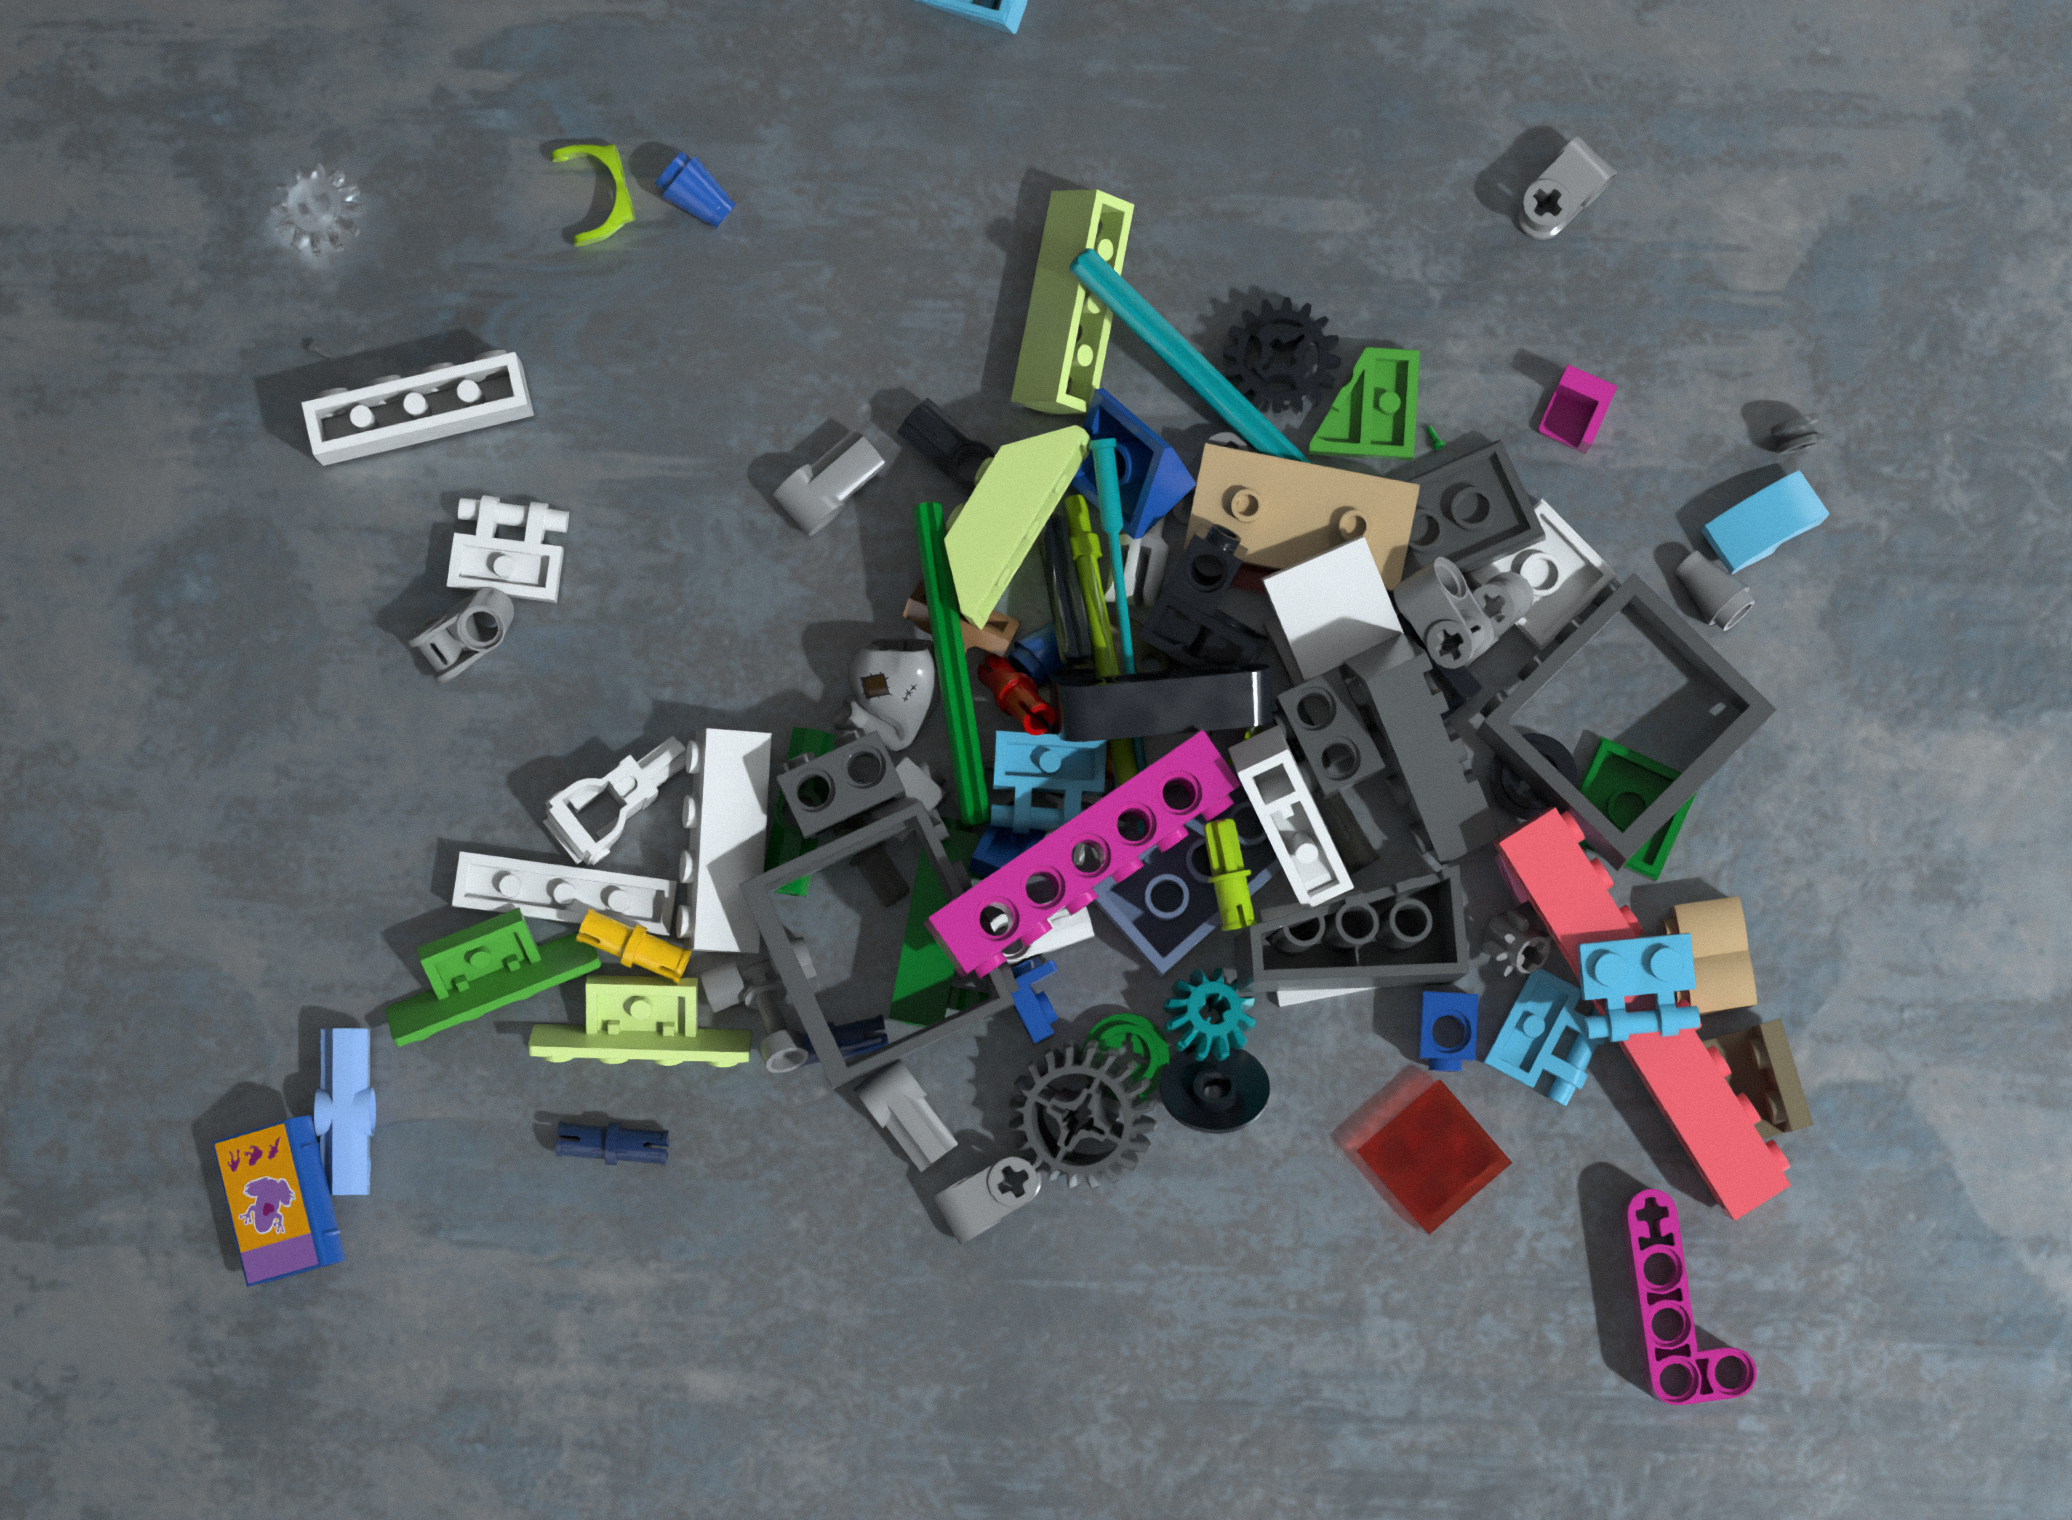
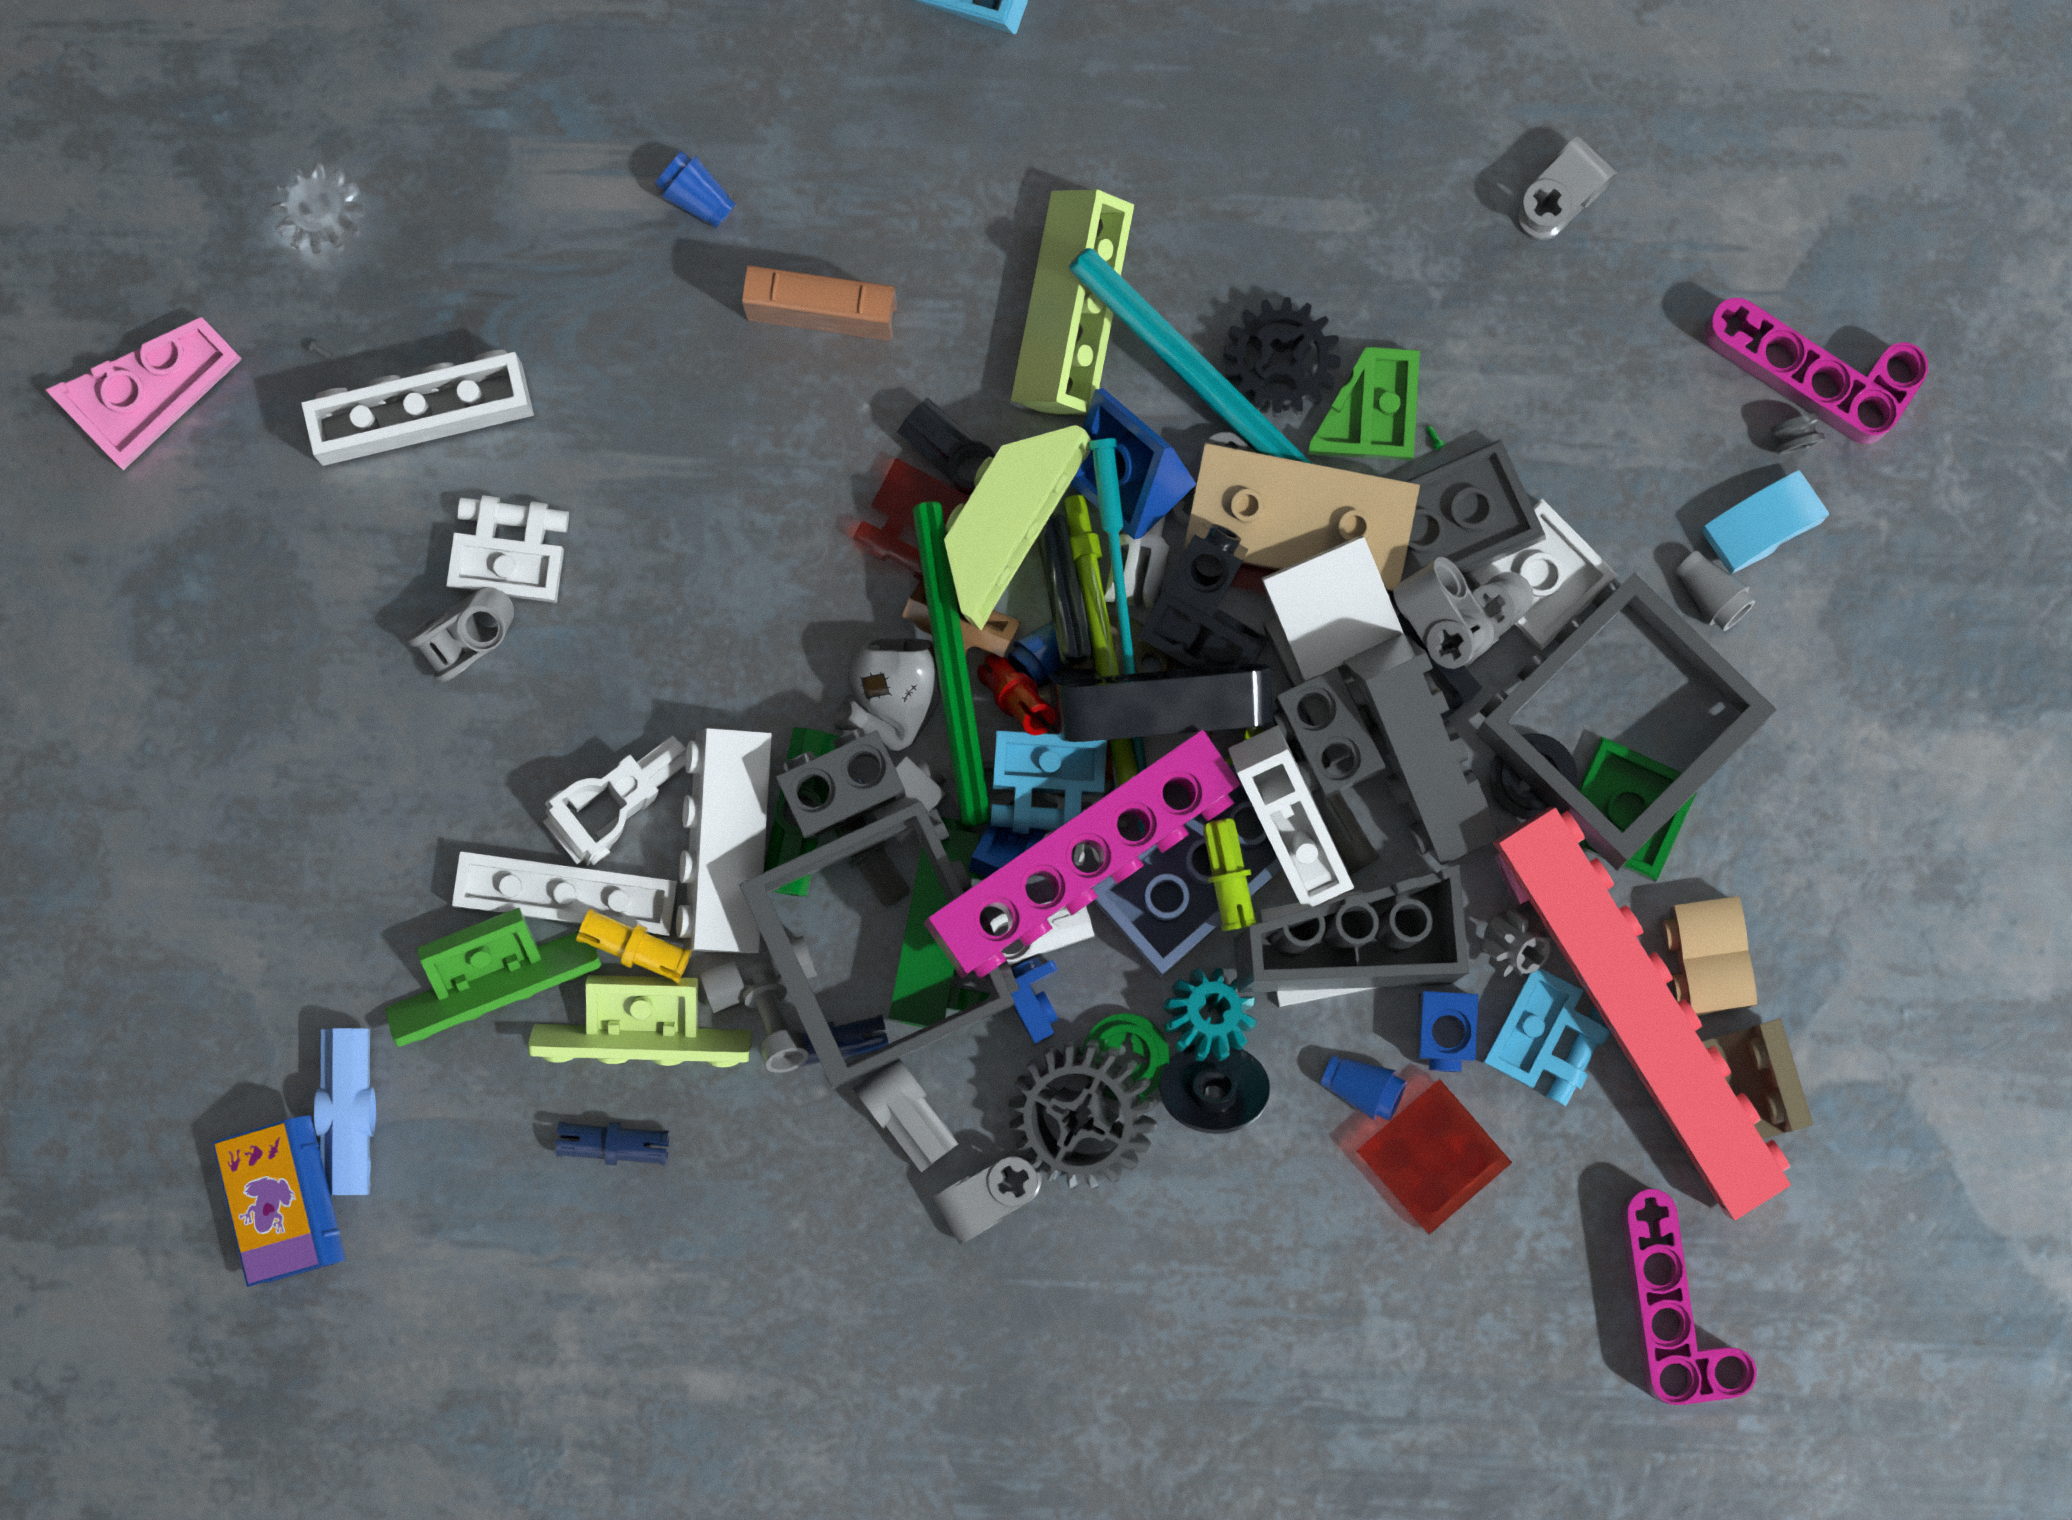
(145, 392): none -> bright pink wing
(623, 209): lime cap -> none
(818, 491): light grey piece -> none
(819, 303): none -> nougat piece
(898, 494): none -> clear red plate
(1365, 1086): none -> blue cone
(1576, 409): dark pink panel -> none
(1638, 968): medium azure plate -> none
(1809, 360): none -> dark pink beam

